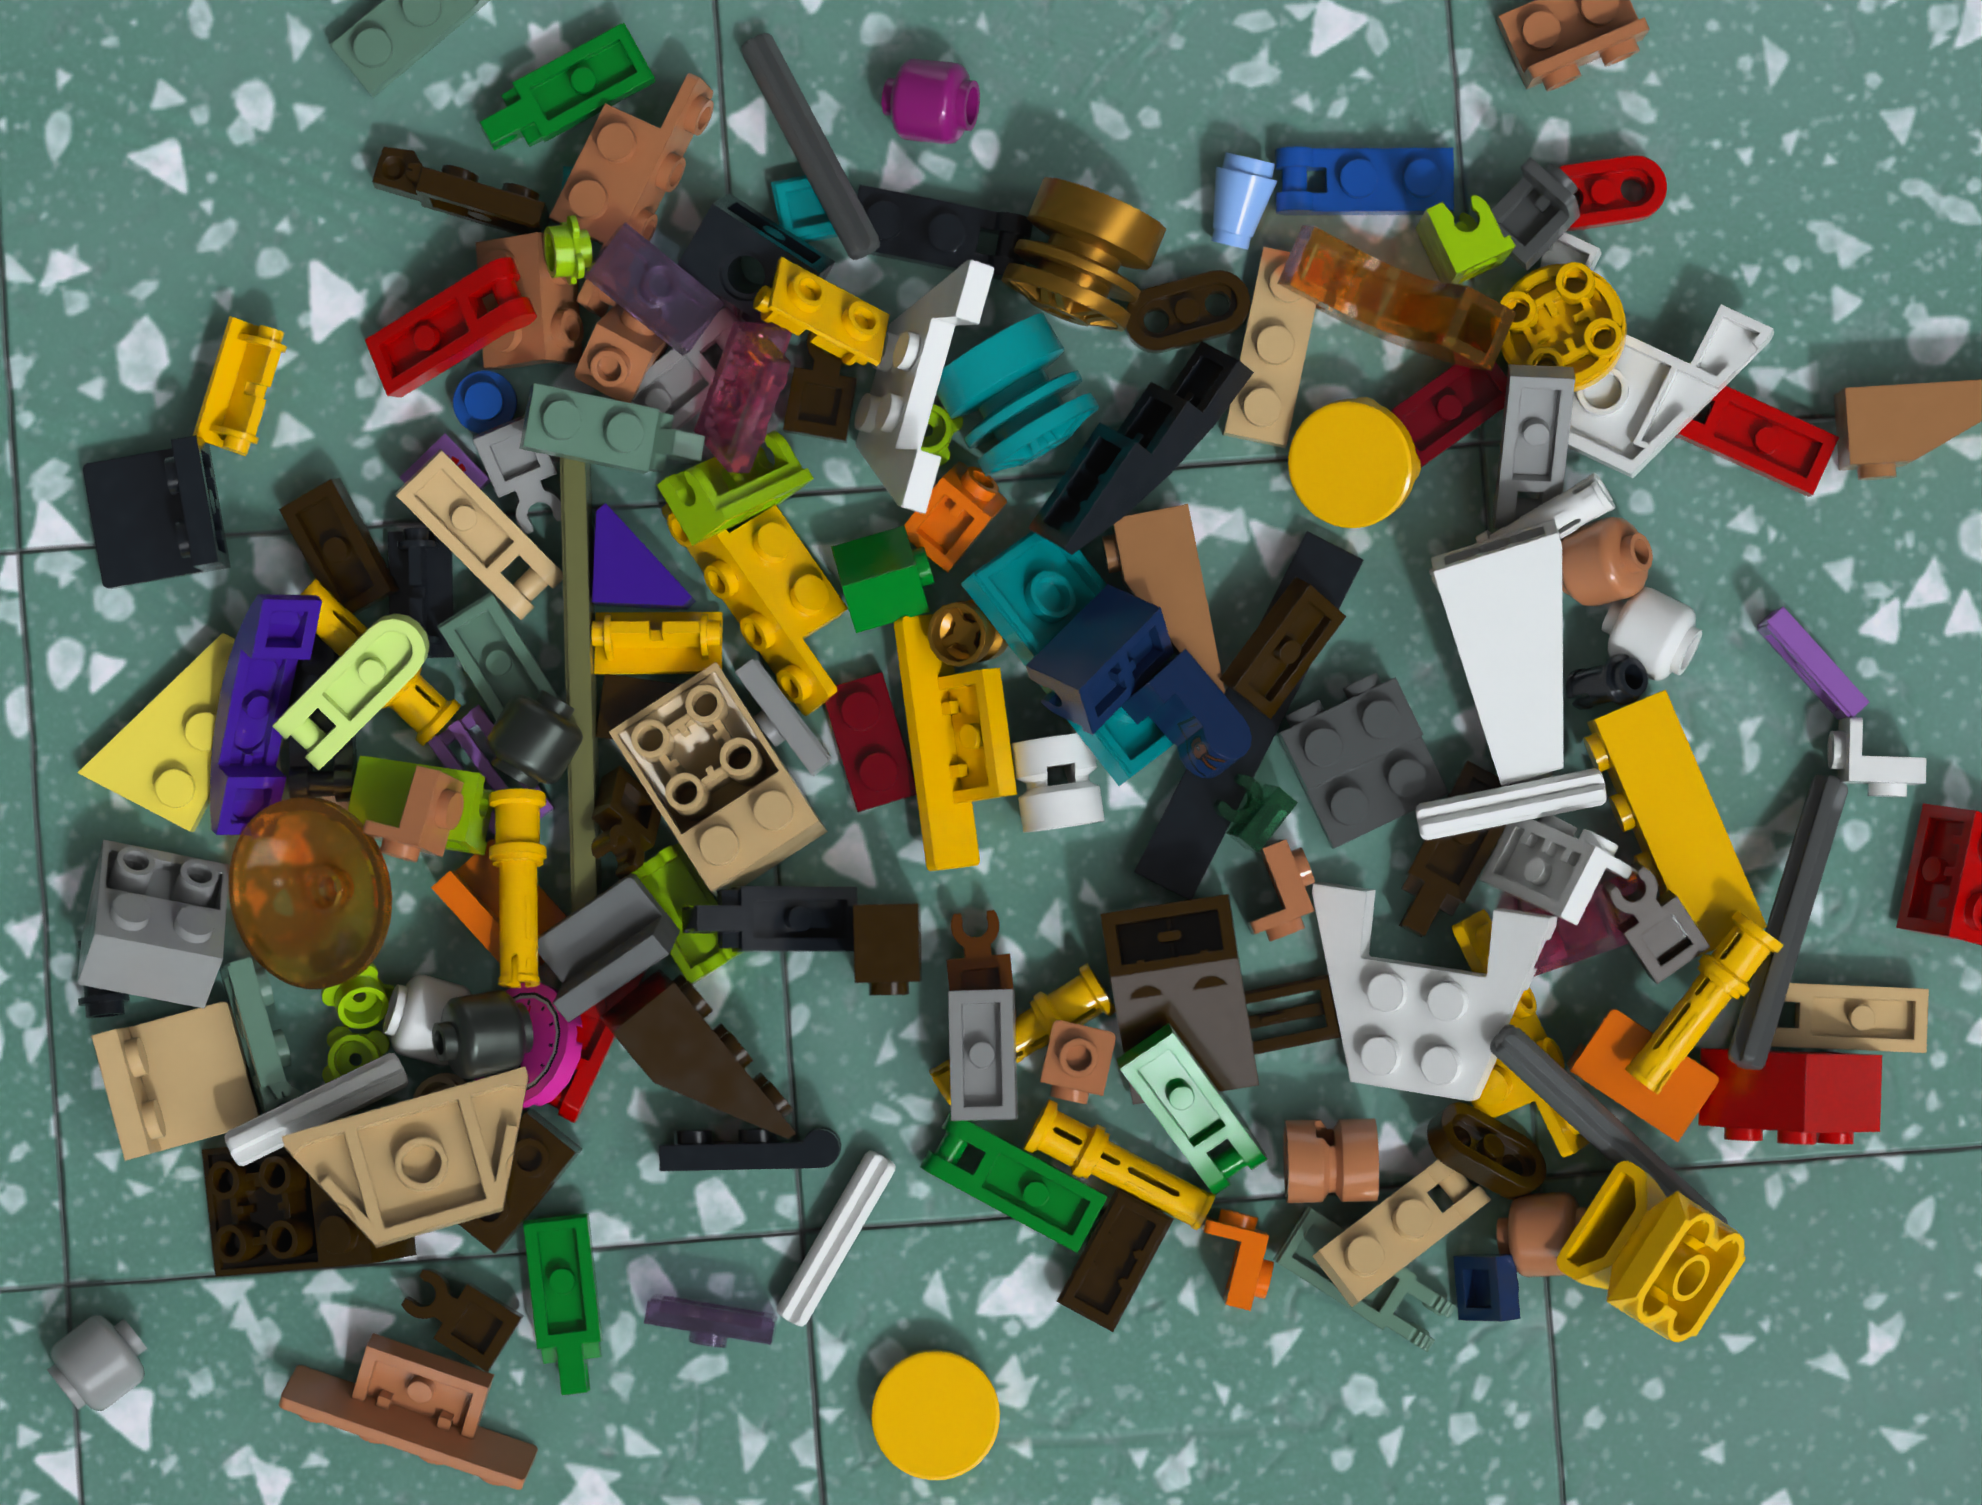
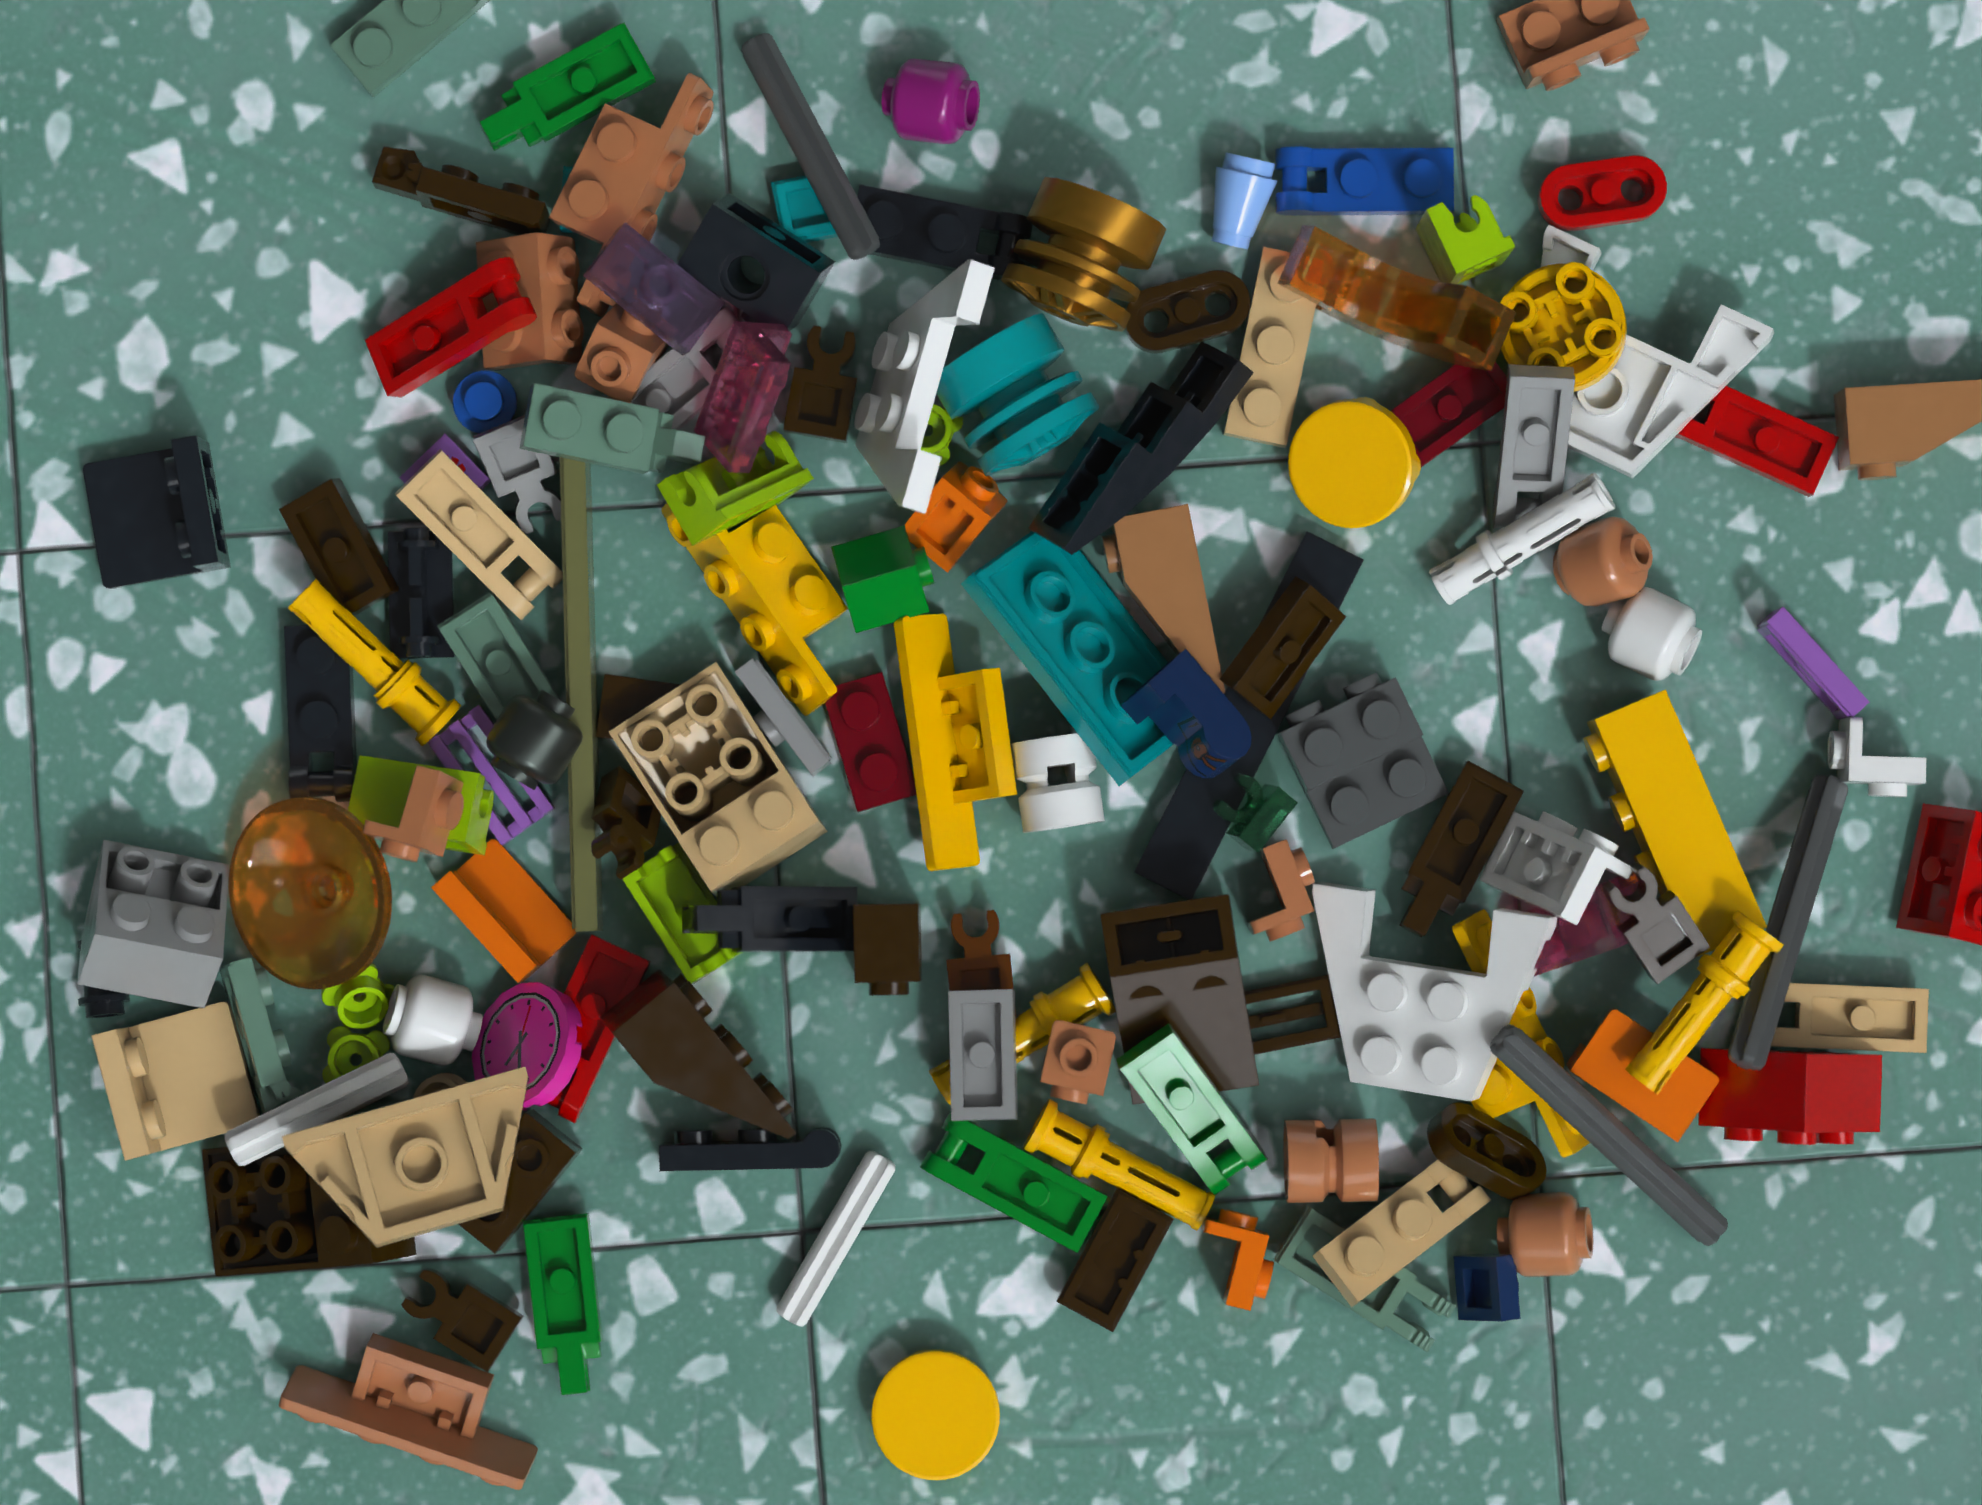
(97, 1362): light grey head -> none
(167, 748): light yellow wing -> none
(238, 385): yellow hinge -> none
(252, 698): dark purple slope -> none
(356, 686): yellowish green plate -> none
(483, 1034): pearl dark grey head -> none
(517, 856): yellow pin -> none
(567, 250): lime plate -> none
(606, 944): dark grey panel -> none
(628, 572): dark purple slope -> none
(656, 642): yellow hinge -> none
(710, 1322): clear purple plate -> none
(834, 316): yellow hinge -> none
(955, 635): pearl gold wheel -> none
(1101, 657): dark blue hinge -> none
(1509, 636): white slope -> none
(1511, 804): white axle -> none
(1537, 211): dark grey bracket -> none
(1616, 681): black pin -> none
(1653, 1253): yellow piece -> none

